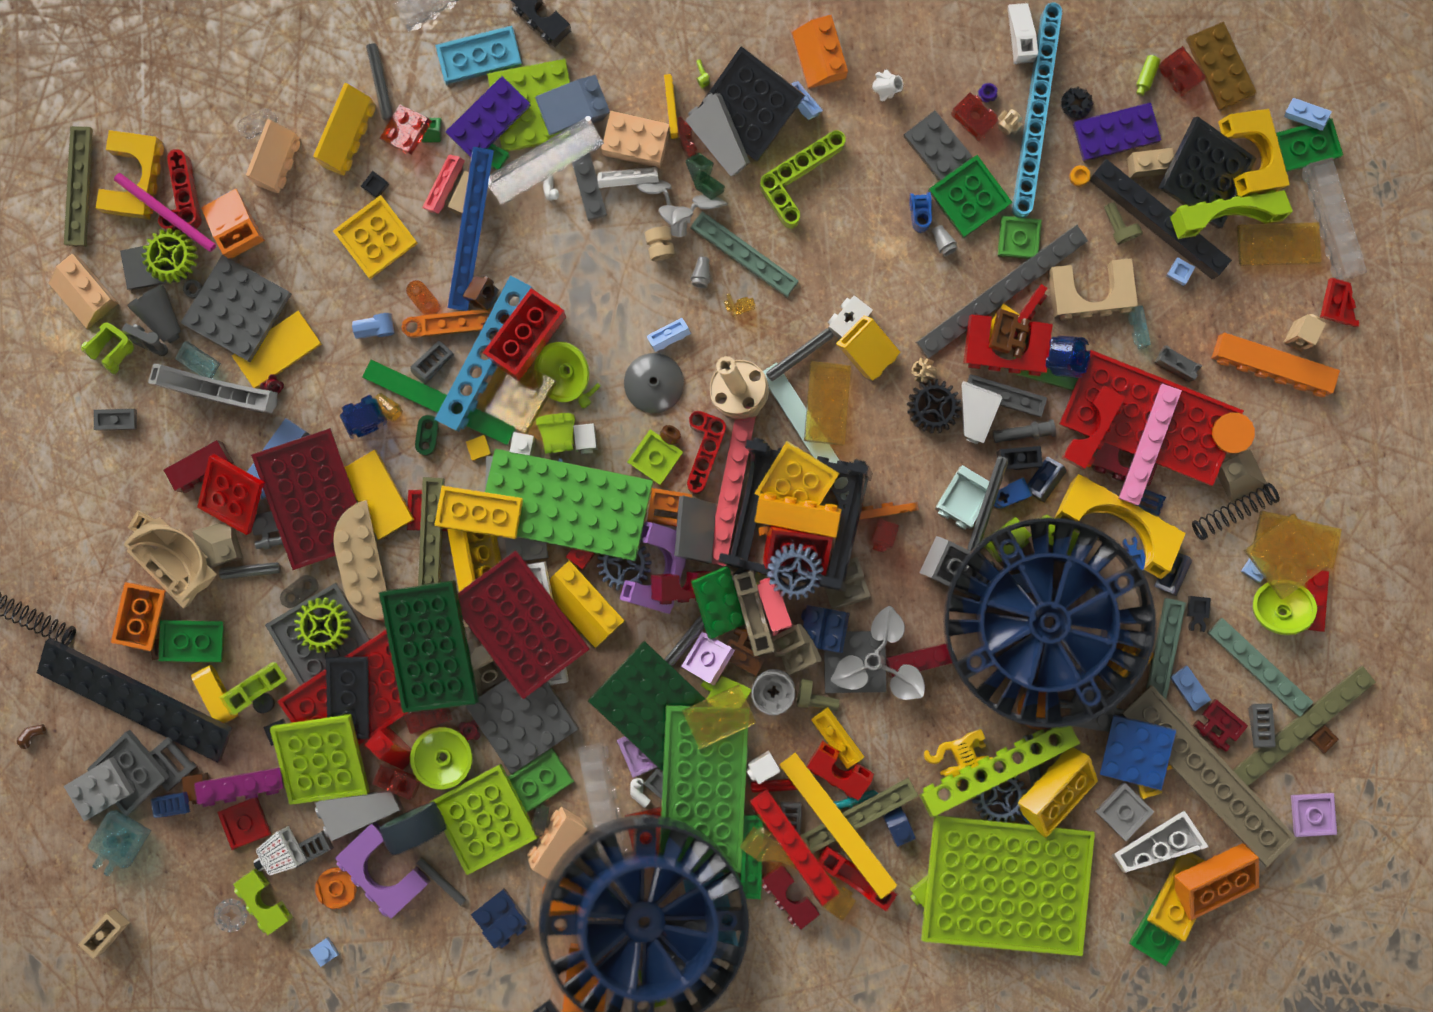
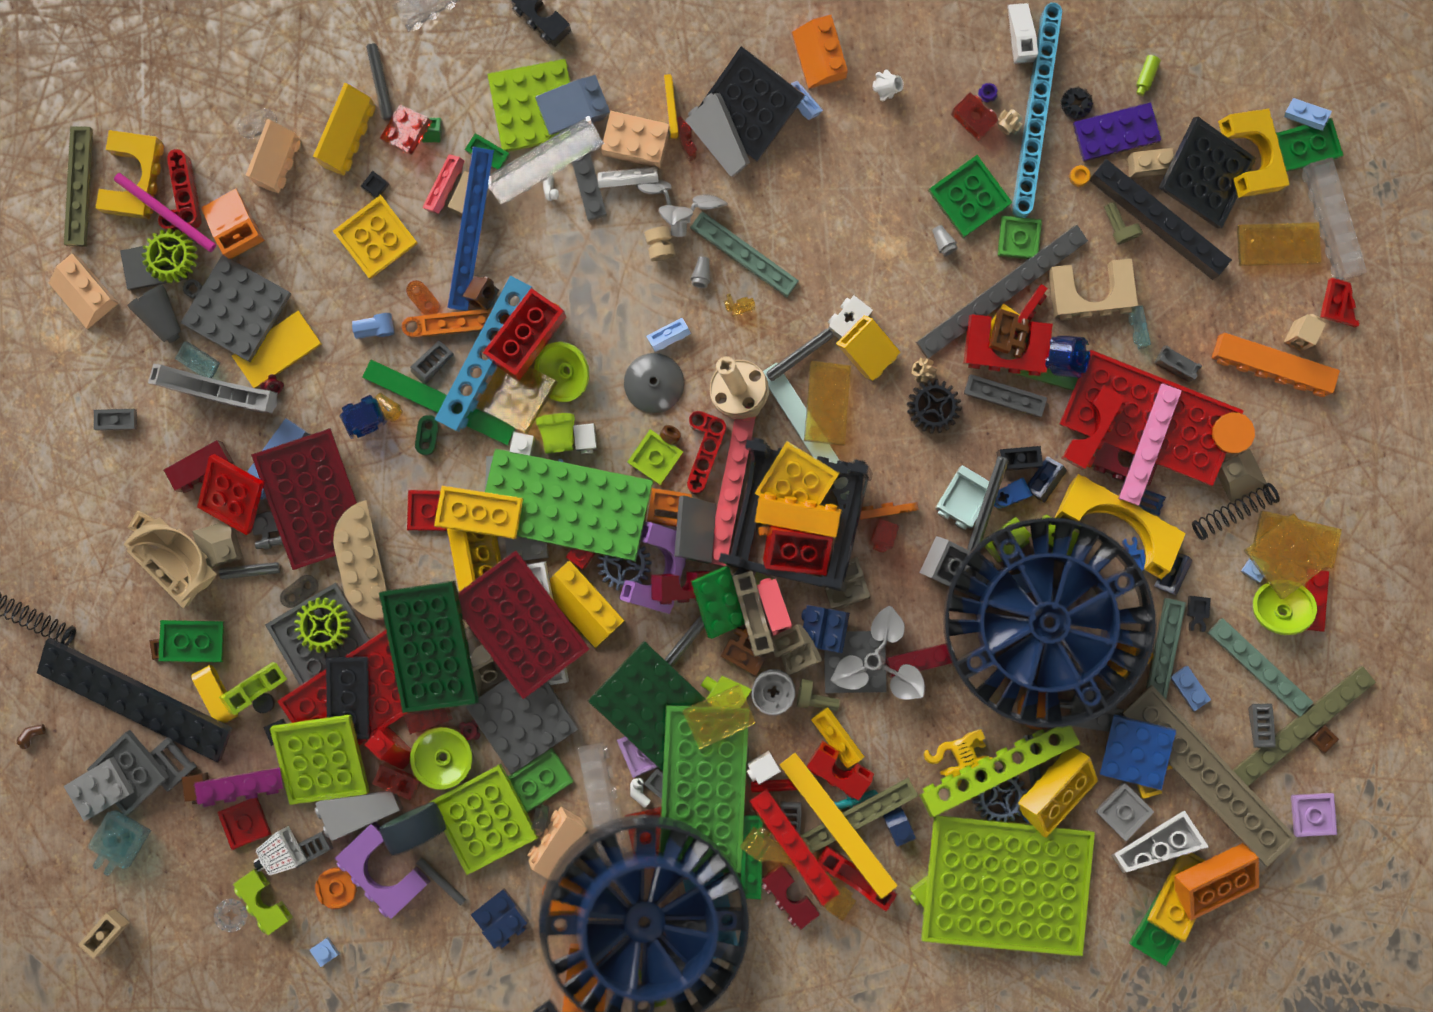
(98, 342): lime piece -> none
(138, 616): orange slope -> none
(148, 341): dark grey plate -> none
(168, 805): dark blue slope -> none
(374, 483): yellow tile -> none
(430, 536): olive plate -> none
(478, 55): medium azure tile -> none
(478, 448): yellow tile -> none
(488, 117): dark purple plate -> none
(584, 400): lime hand -> none
(700, 171): clear green slope -> none
(703, 80): lime hand -> none
(708, 658): lavender plate -> none
(786, 570): sand blue gear -> none
(796, 172): lime beam -> none
(920, 208): blue piece -> none
(937, 145): dark grey plate -> none
(978, 411): white slope -> none
(1033, 431): dark grey pin -> none
(1180, 271): light blue plate -> none
(1182, 61): clear red brick -> none
(1221, 65): pearl gold plate -> none
(1224, 720): dark red plate -> none
(1265, 207): lime arch -> none

